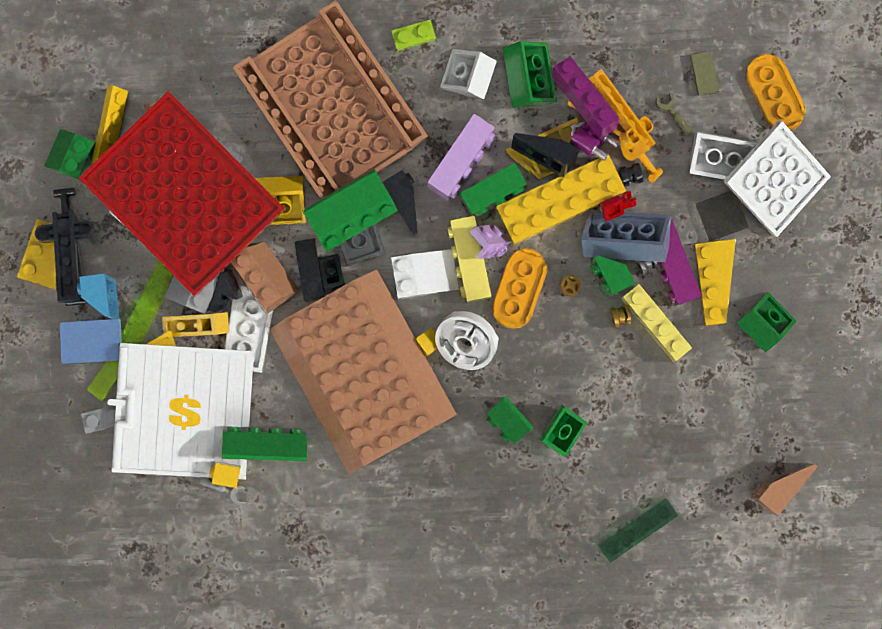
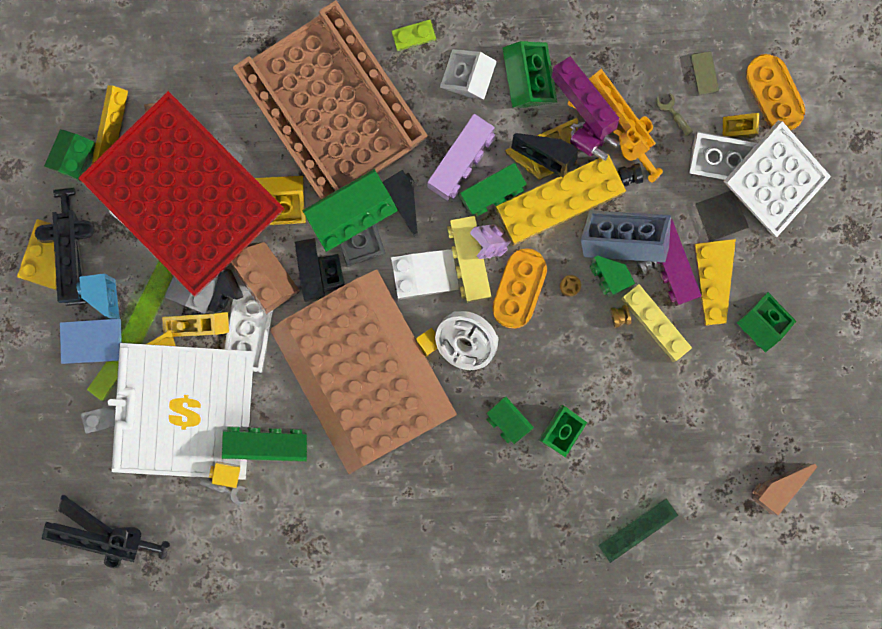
(115, 543): none -> black piece
(615, 206): red plate -> none
(741, 126): none -> yellow slope

